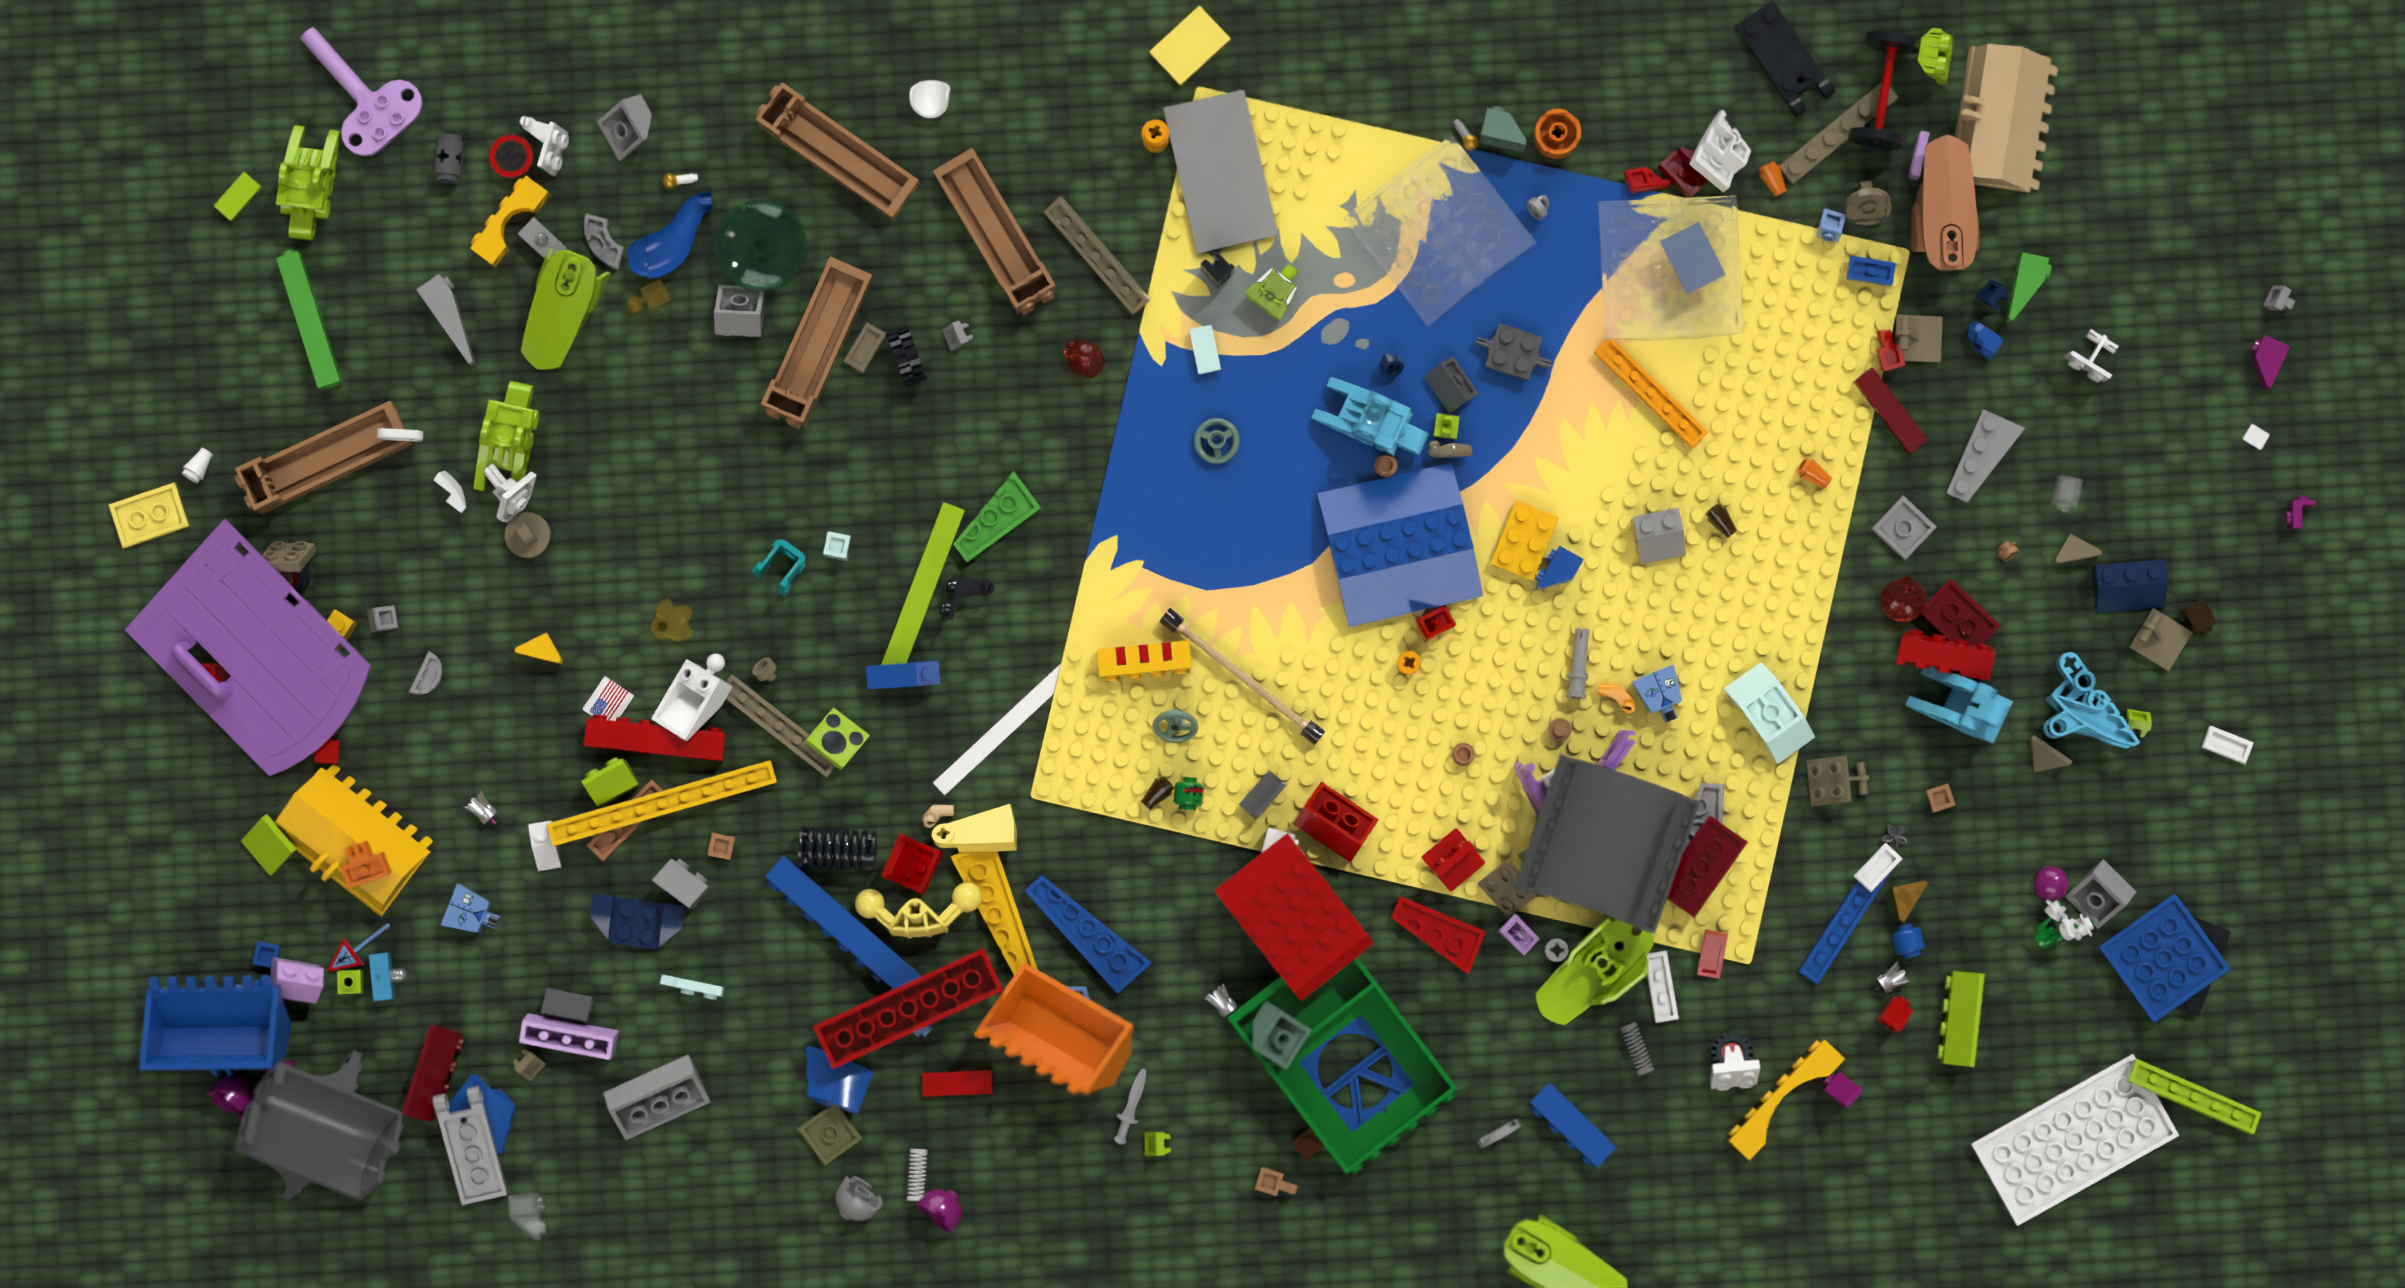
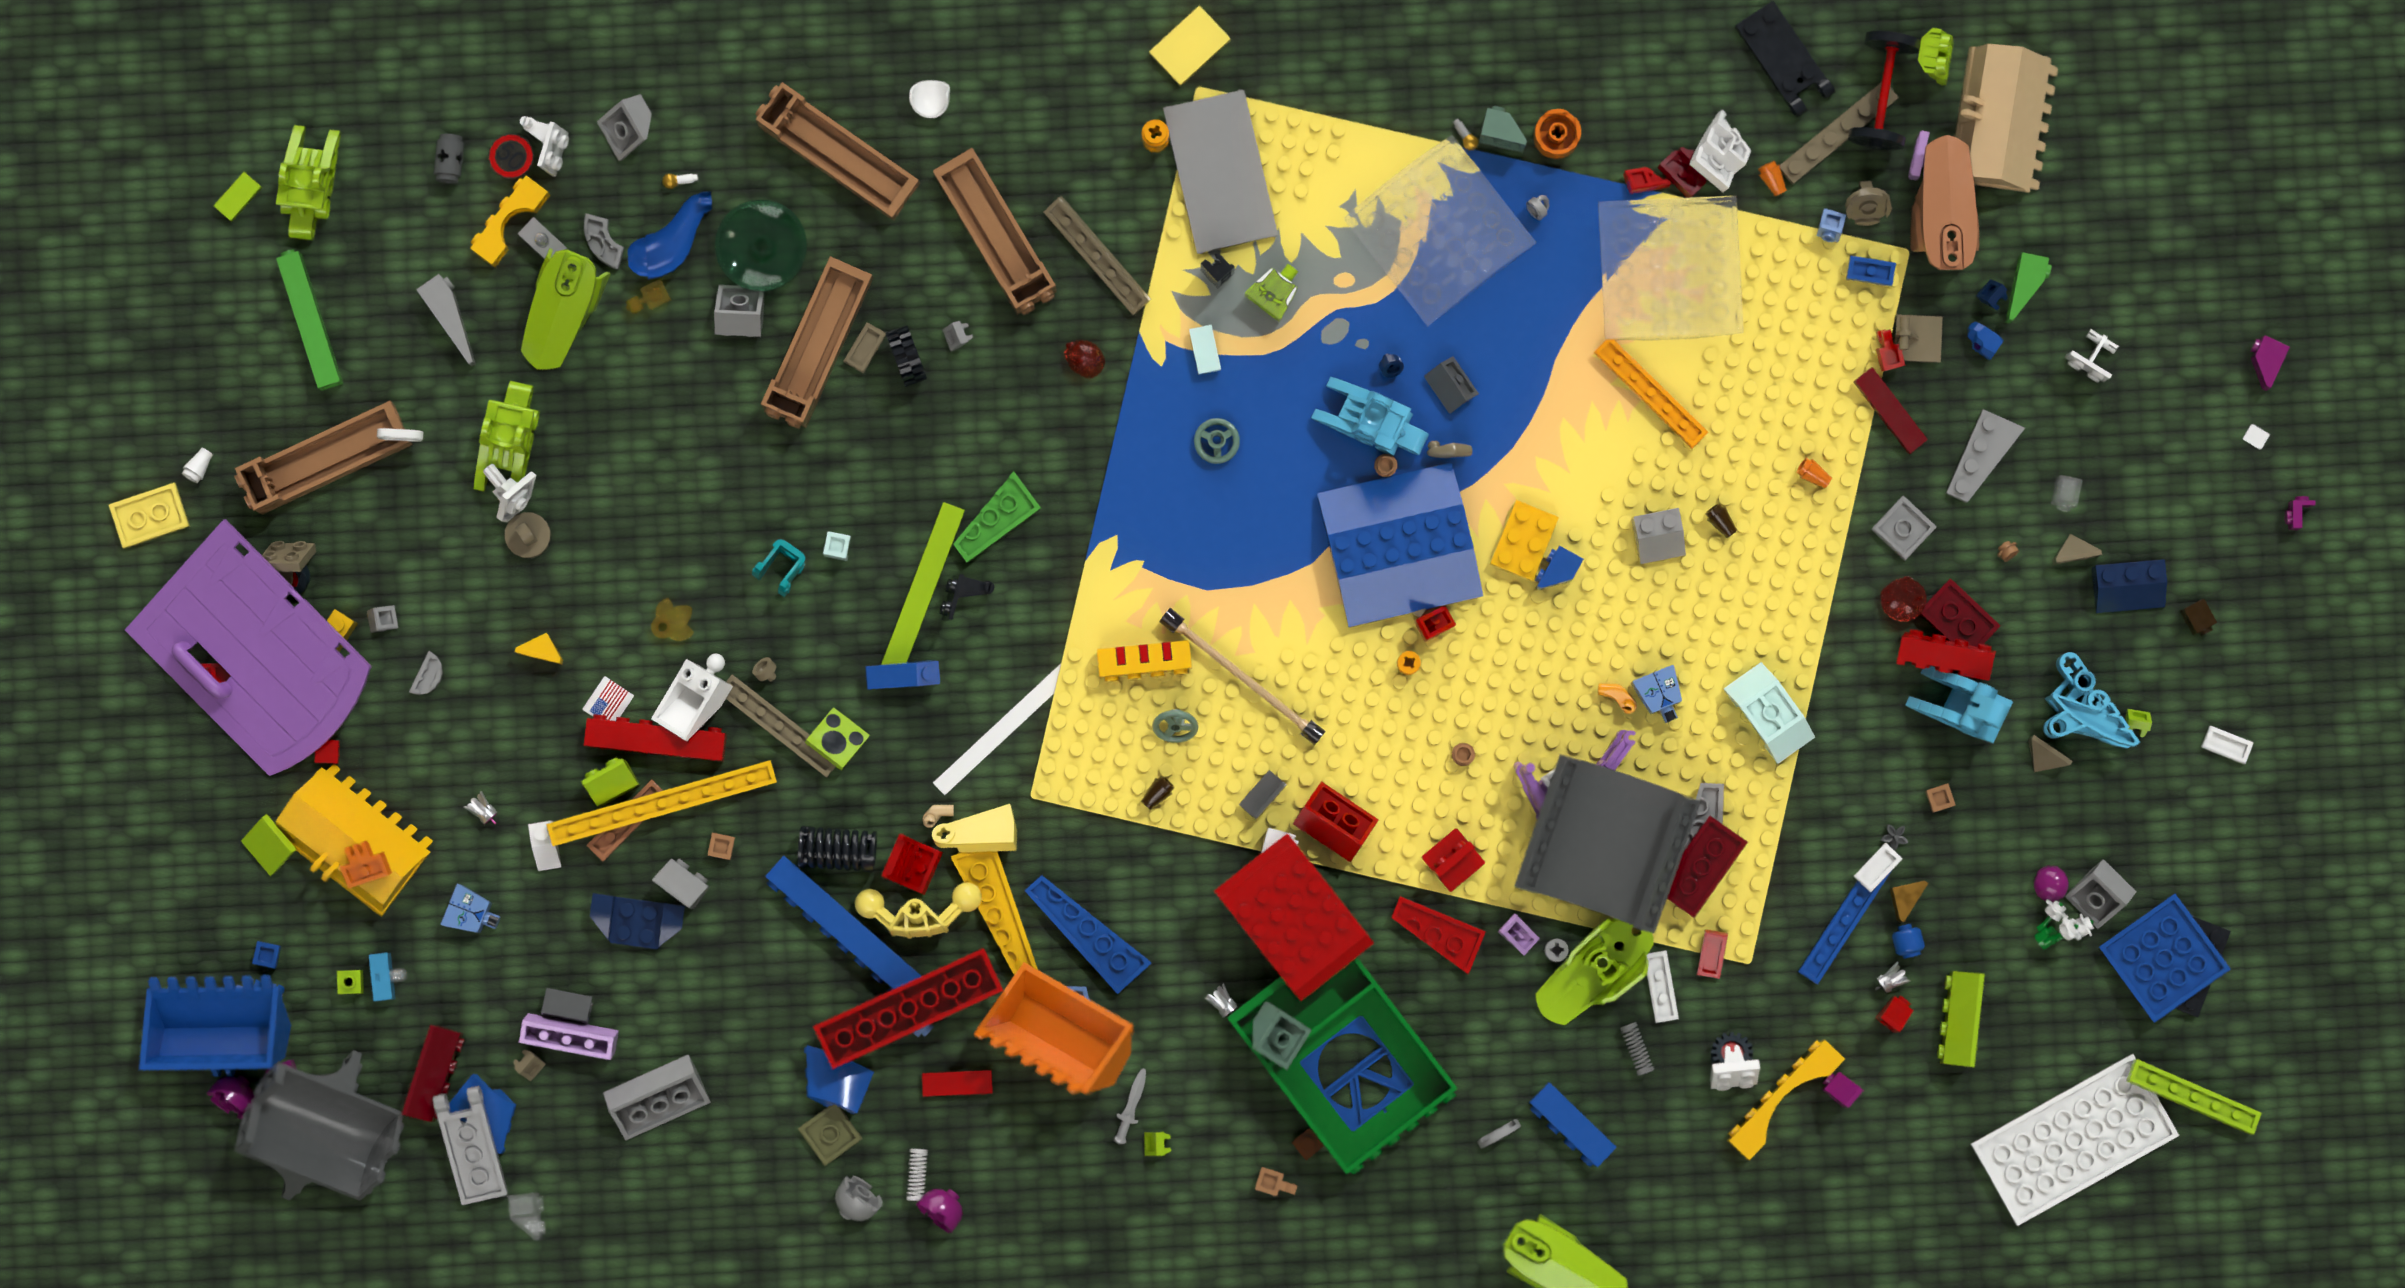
(297, 979): lavender slope -> none
(346, 955): piece -> none
(378, 114): lavender piece -> none
(457, 497): white slope -> none
(689, 987): light aqua plate -> none
(1188, 794): green head -> none
(1446, 426): lime tile -> none
(1501, 889): dark tan plate -> none
(1513, 352): dark grey plate -> none
(1559, 729): medium nougat plate -> none
(1577, 675): light grey pin -> none
(1692, 258): sand blue window -> none
(1830, 780): dark tan plate -> none
(2160, 639): dark tan plate -> none
(2278, 298): light grey tile -> none

